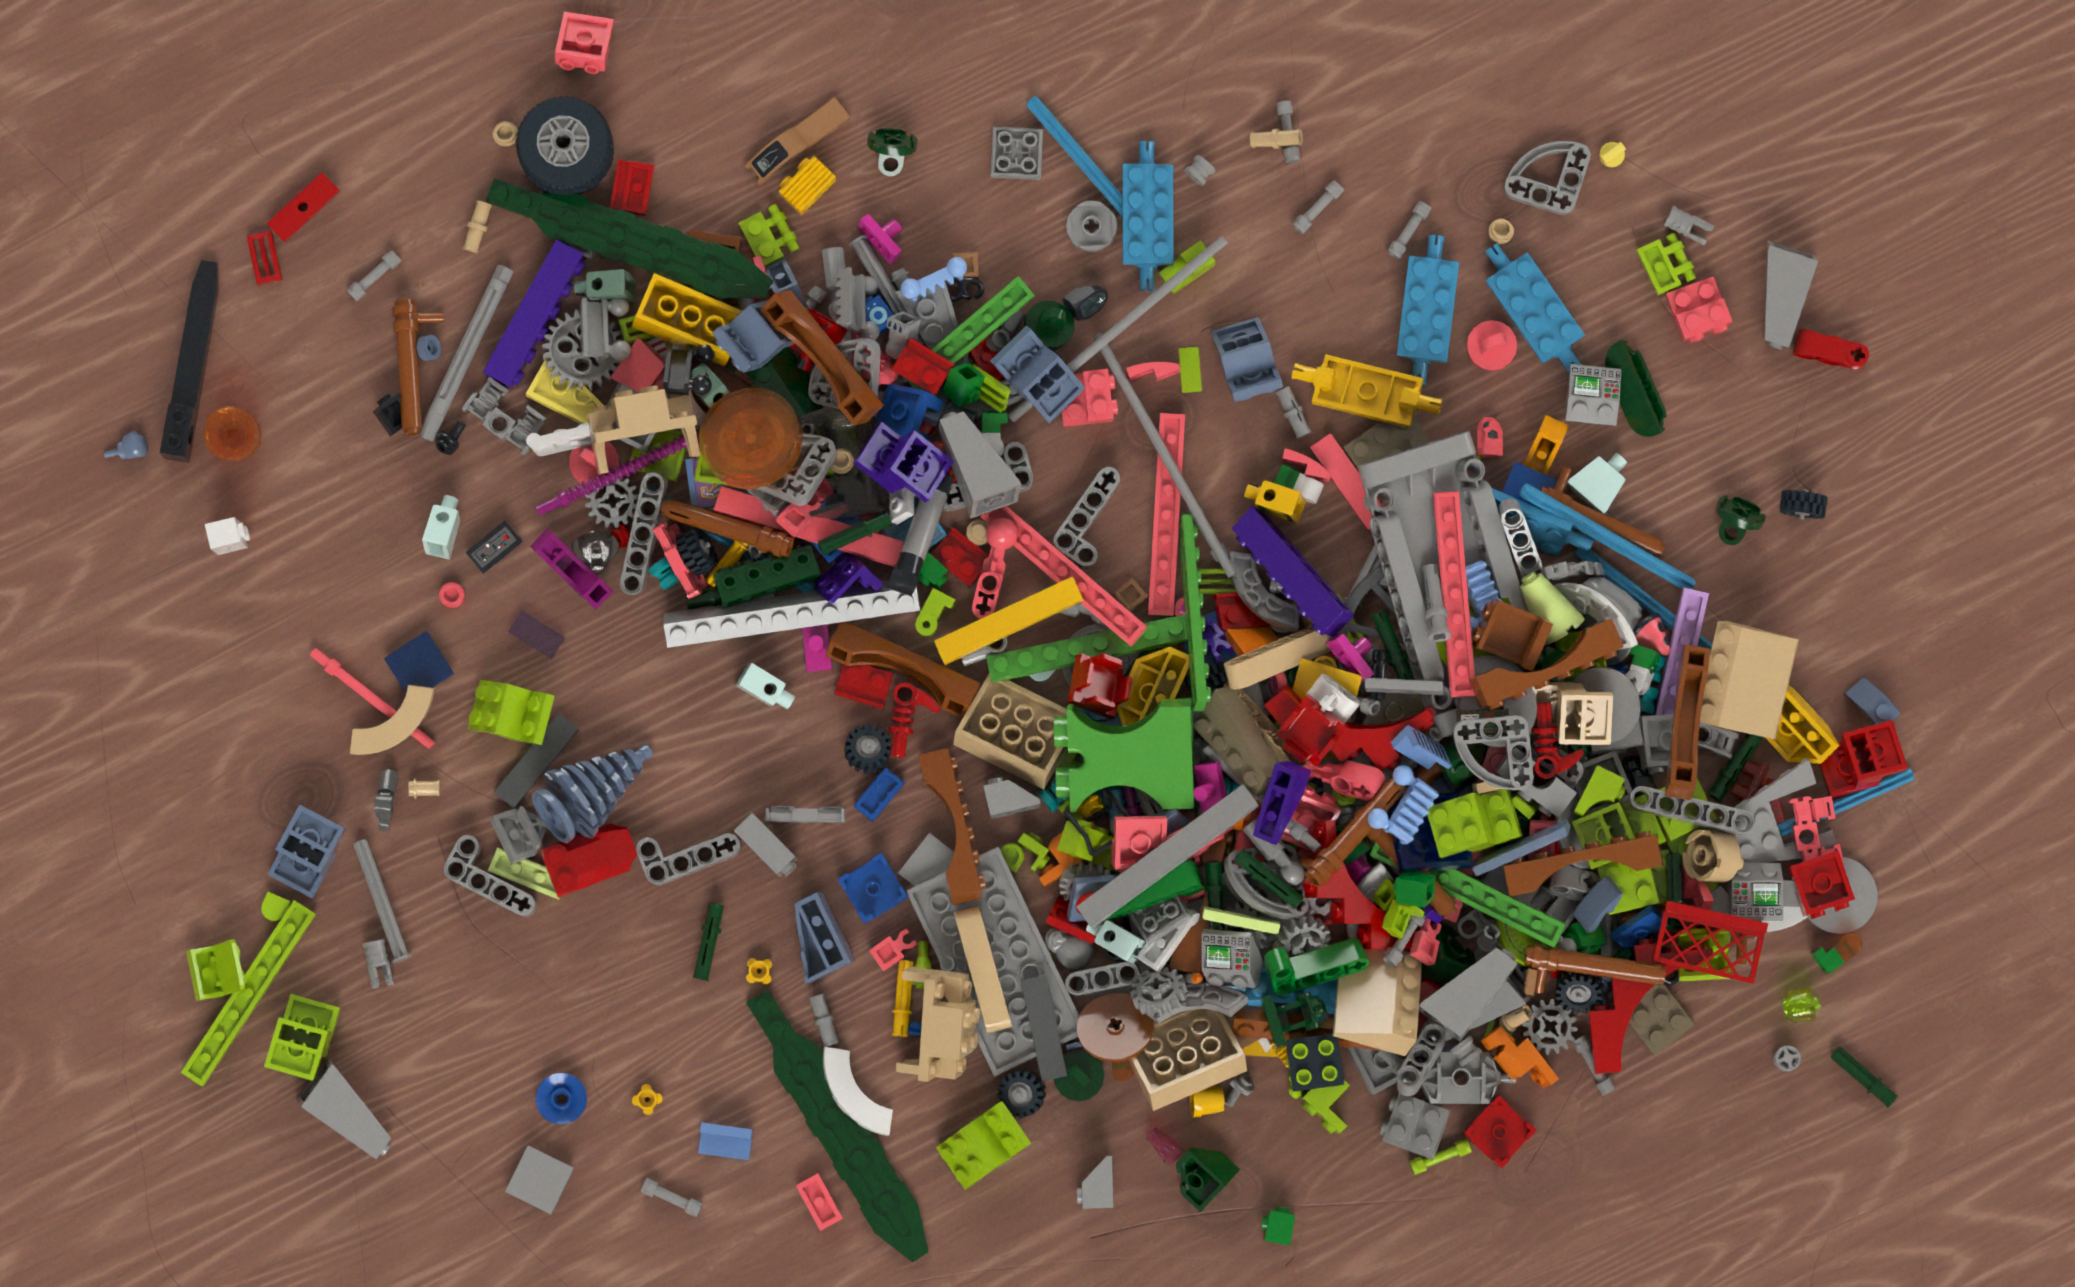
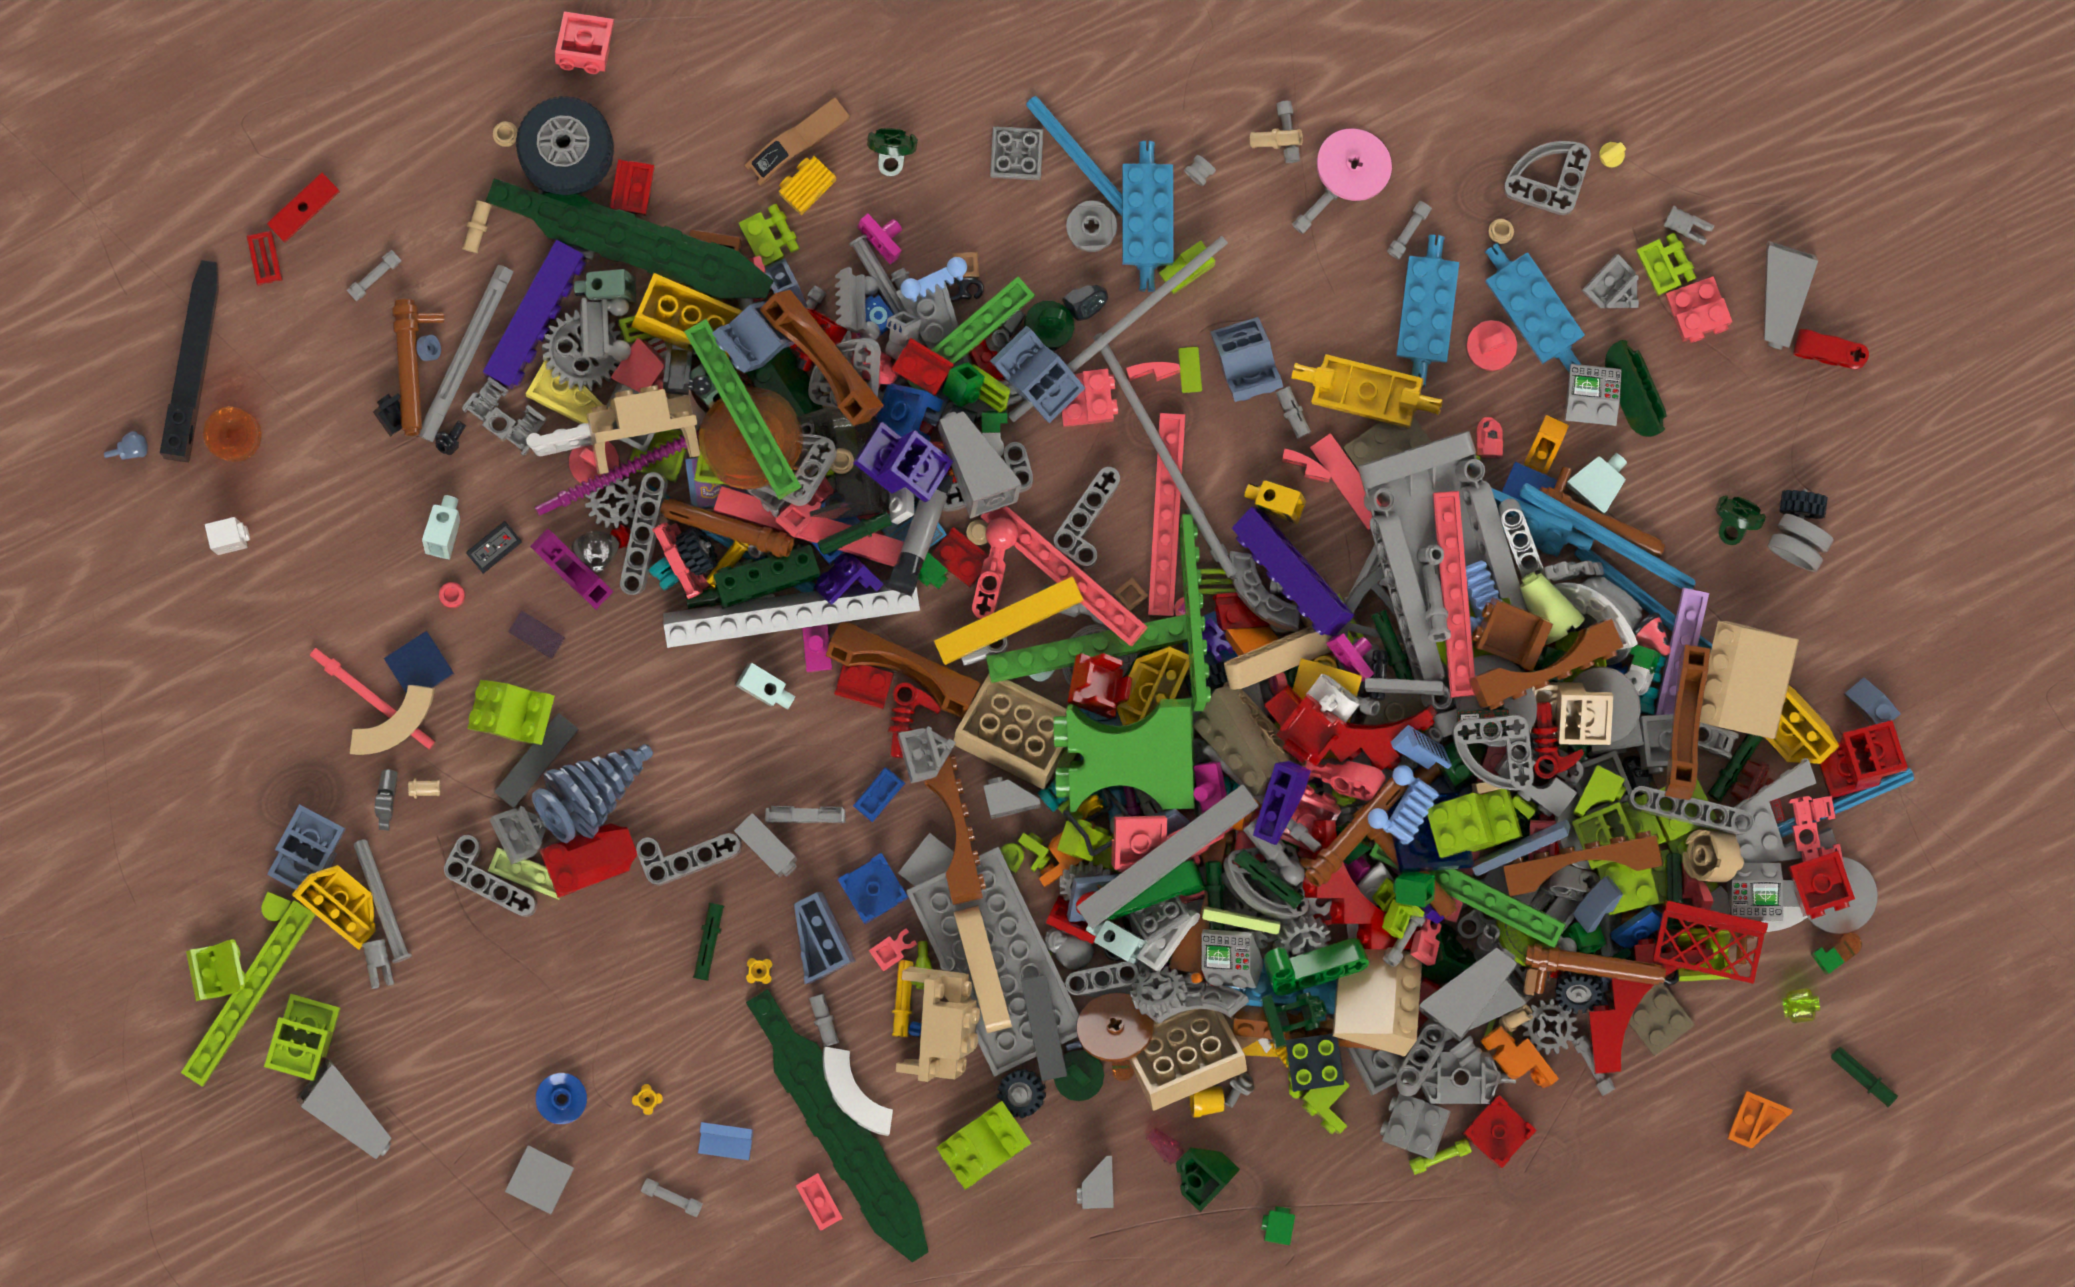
(339, 903): none -> yellow wedge
(743, 410): none -> bright green plate
(833, 262): light grey piece -> none
(867, 749): black wheel -> none
(924, 752): none -> light grey slope
(931, 612): lime leg -> none
(1297, 481): leg -> none
(1372, 168): none -> bright pink piece
(1432, 554): none -> light grey pin
(1614, 285): none -> light grey slope
(1756, 1119): none -> orange wing
(1790, 1056): light grey wheel -> none
(1800, 542): none -> light grey wheel

